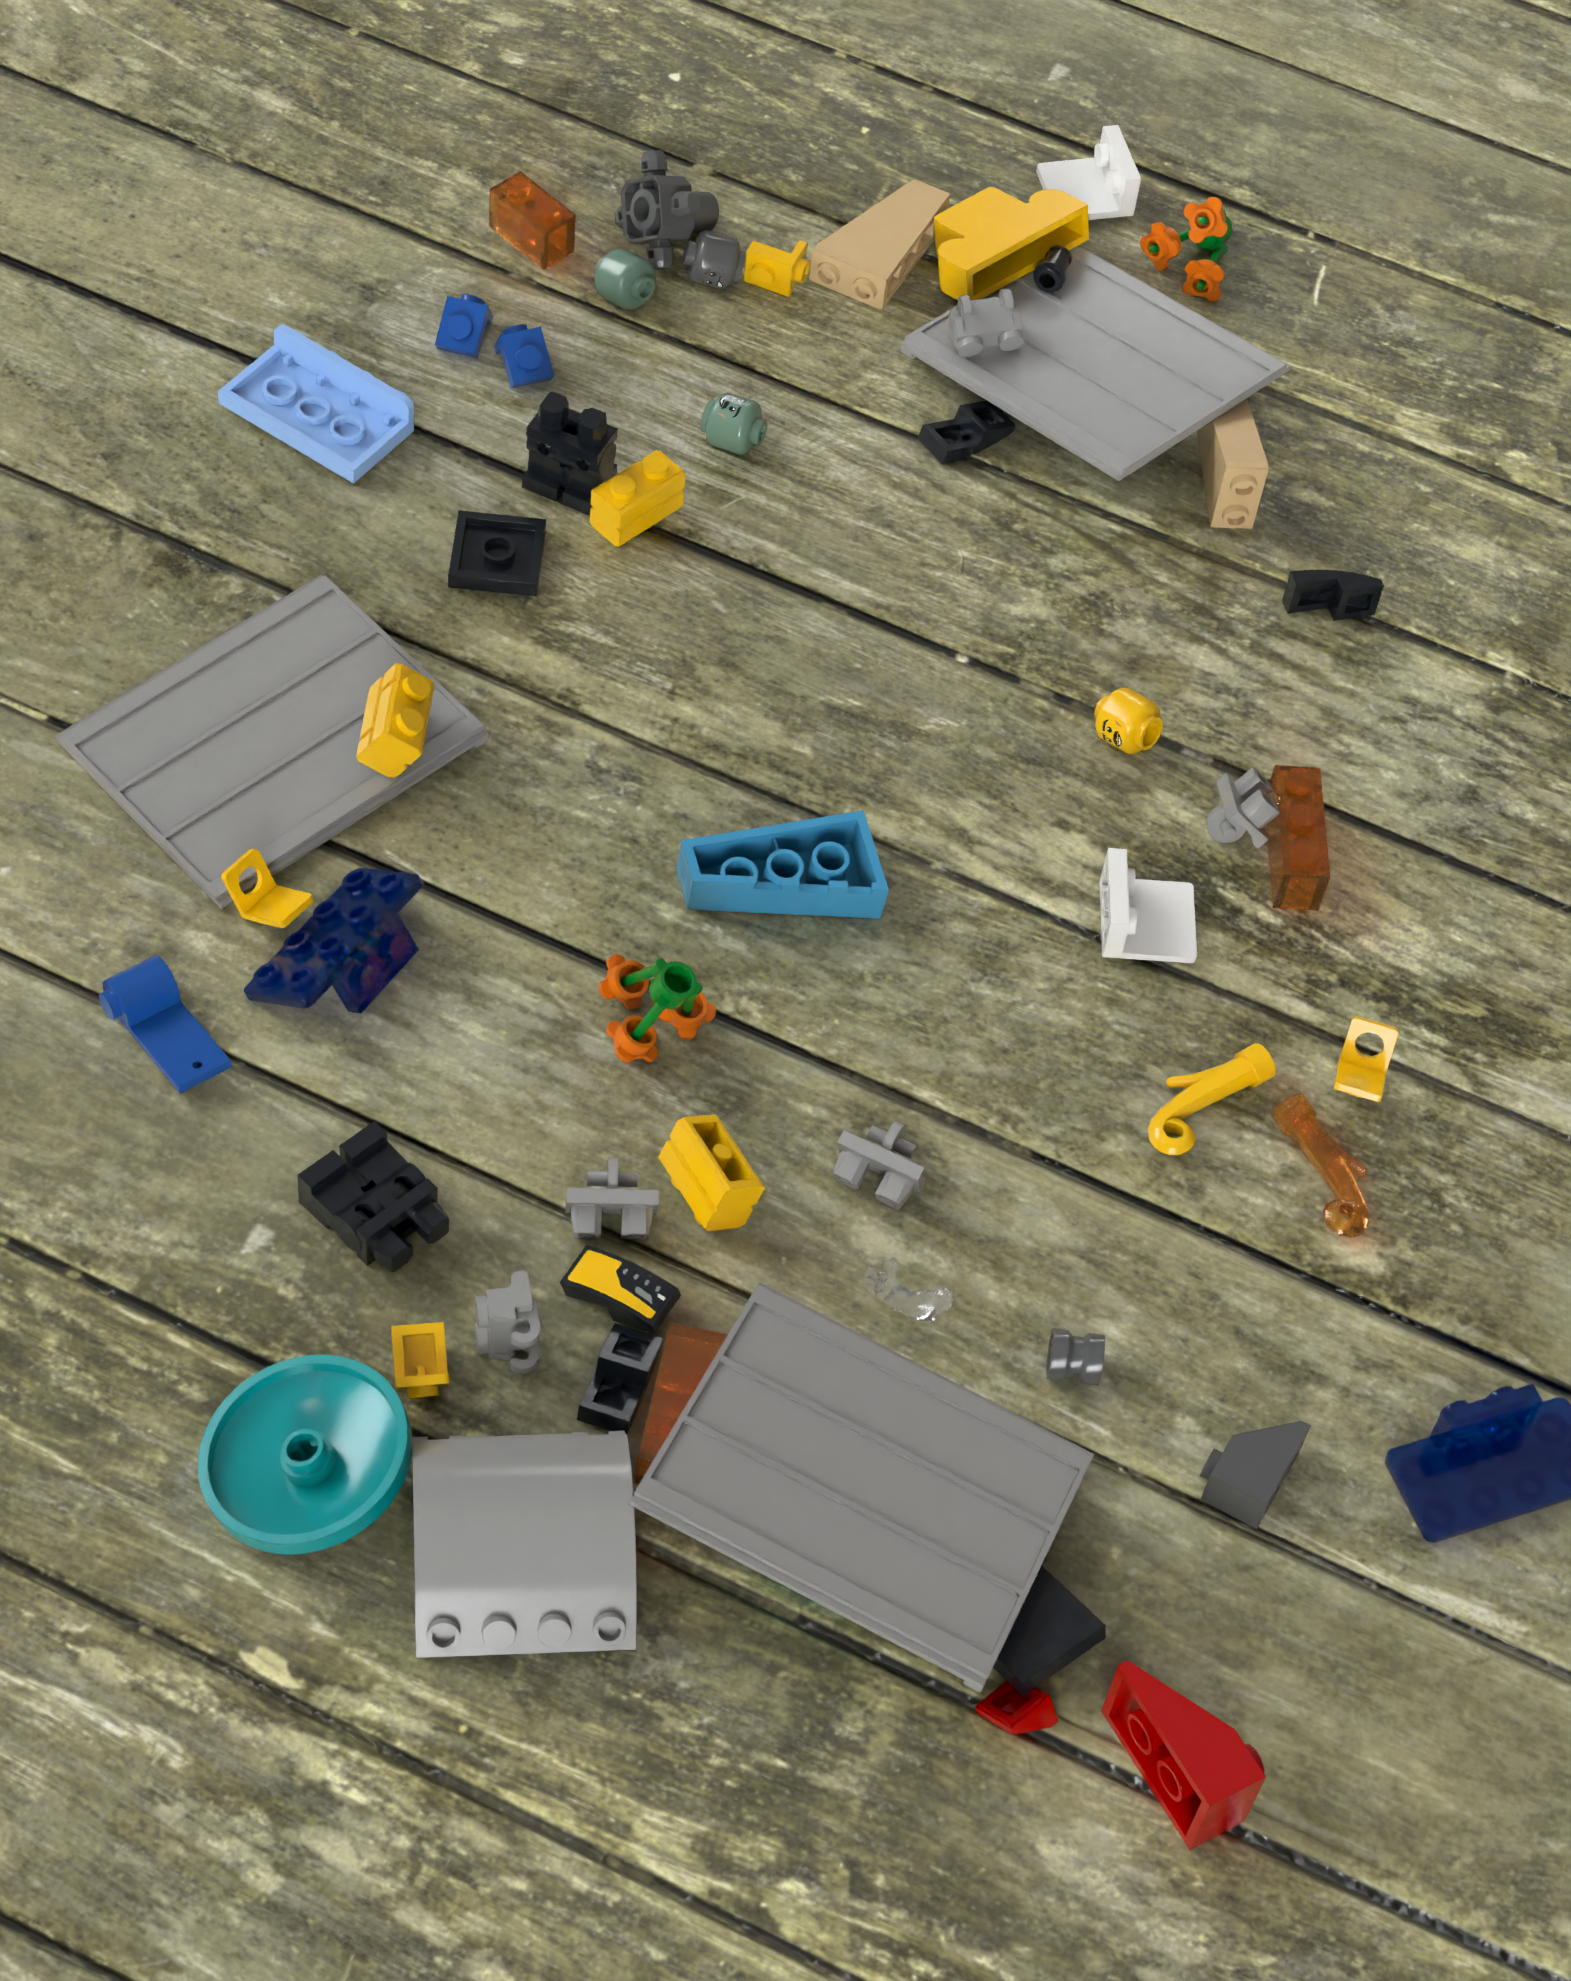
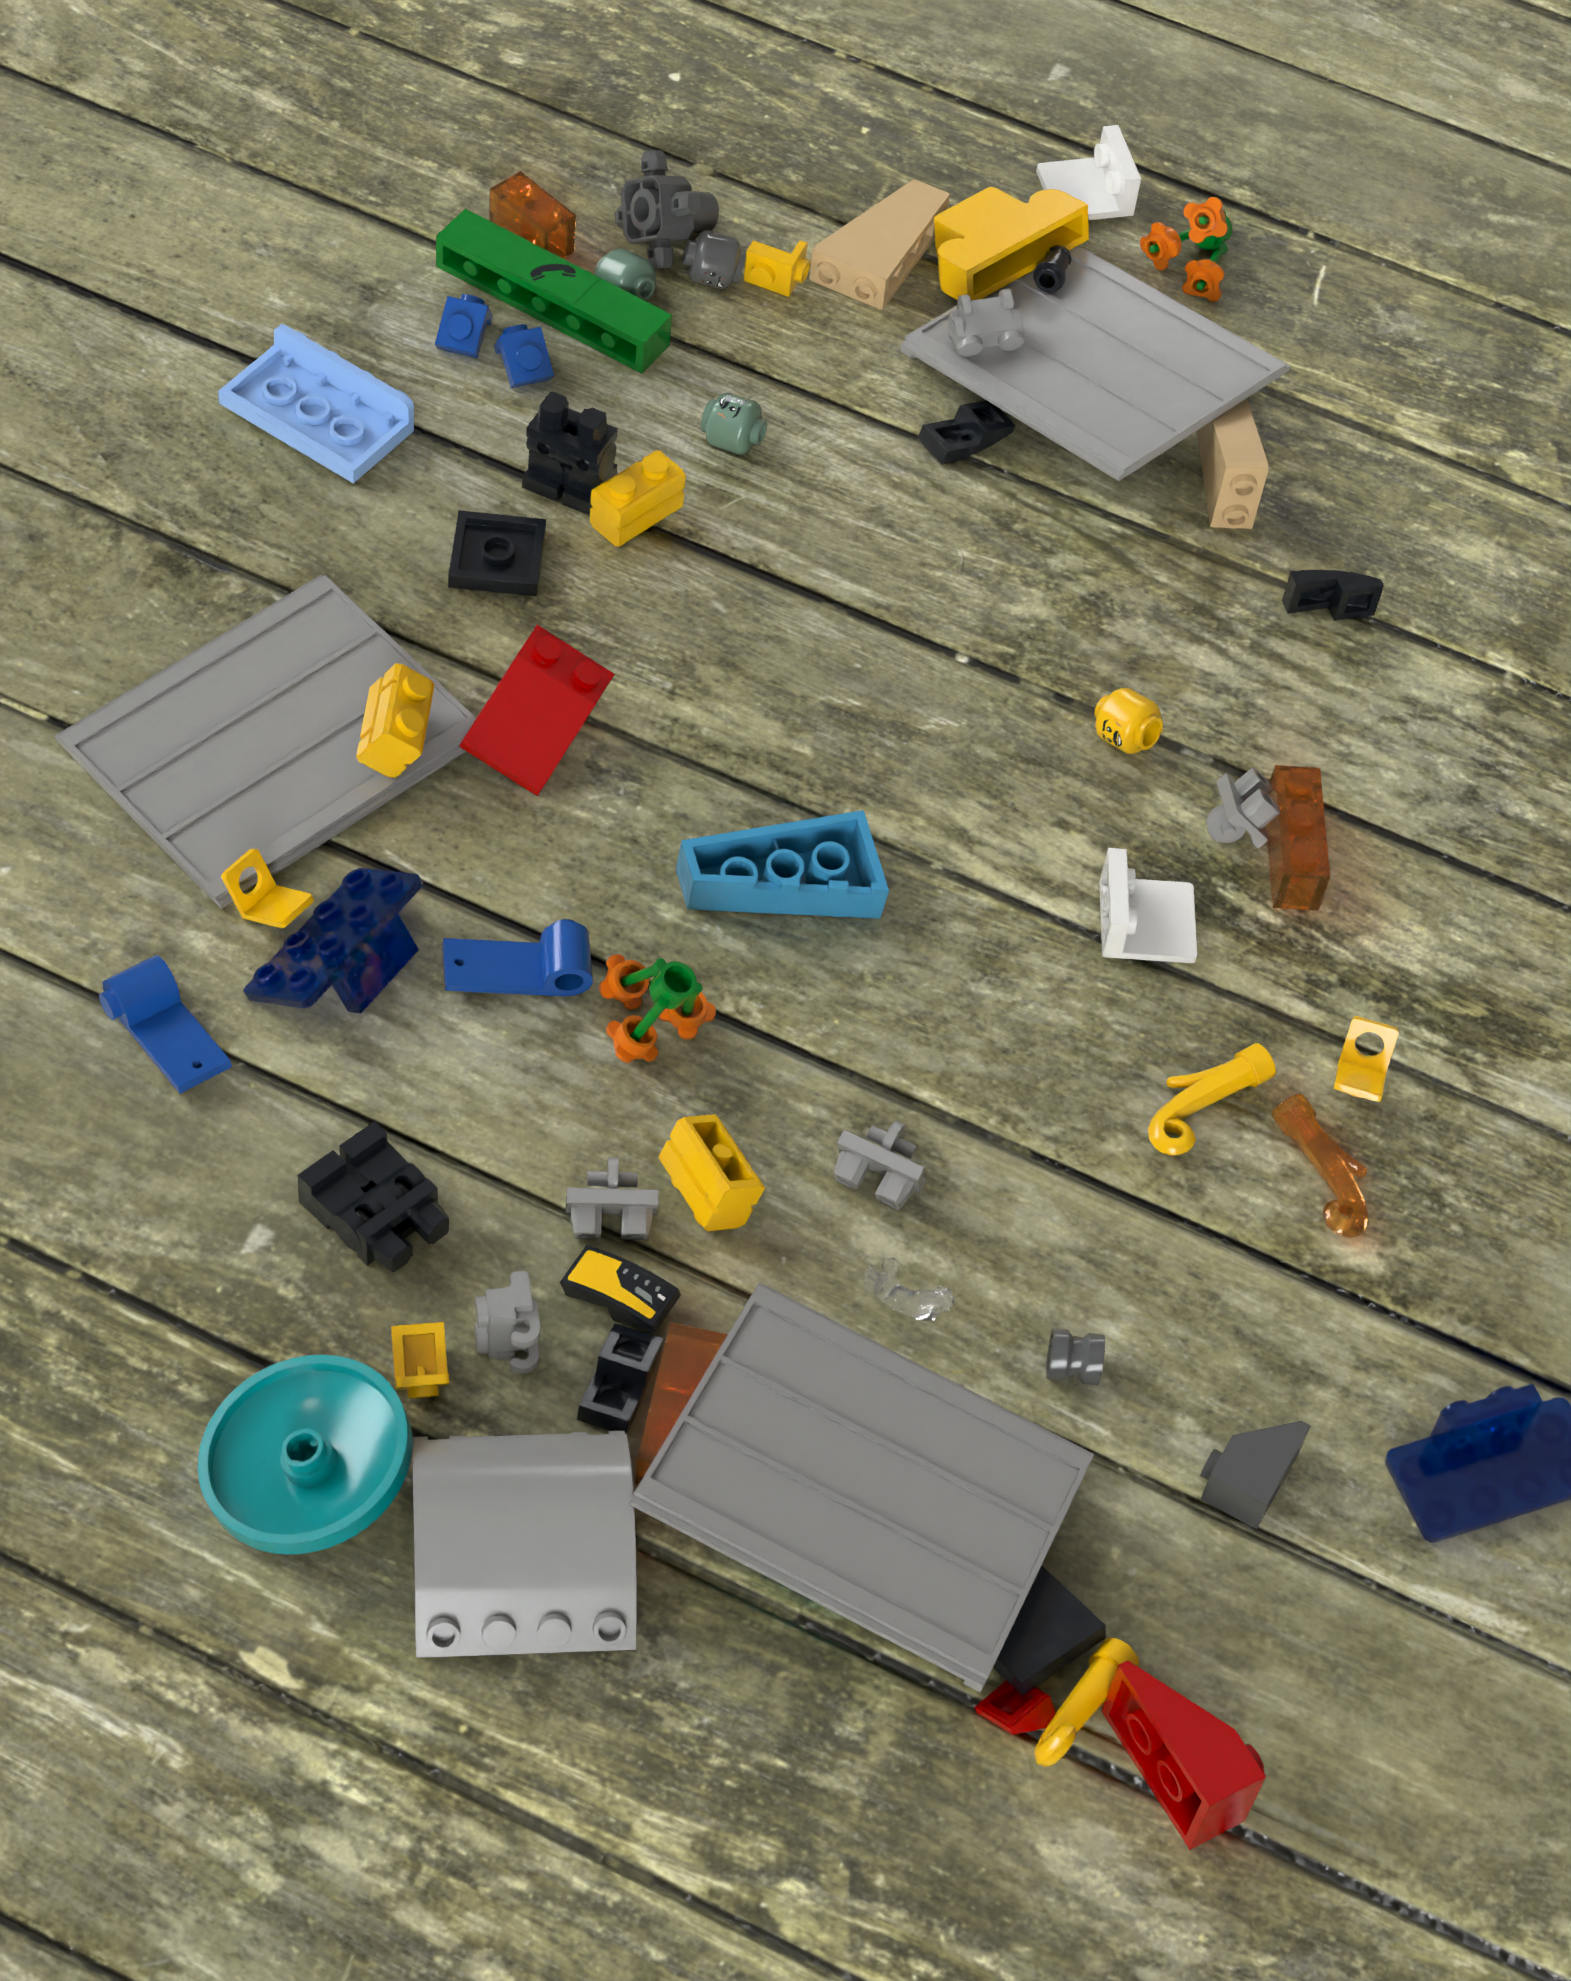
(536, 710): none -> red slope
(549, 968): none -> blue door
(553, 290): none -> green brick
(1083, 1700): none -> yellow plant

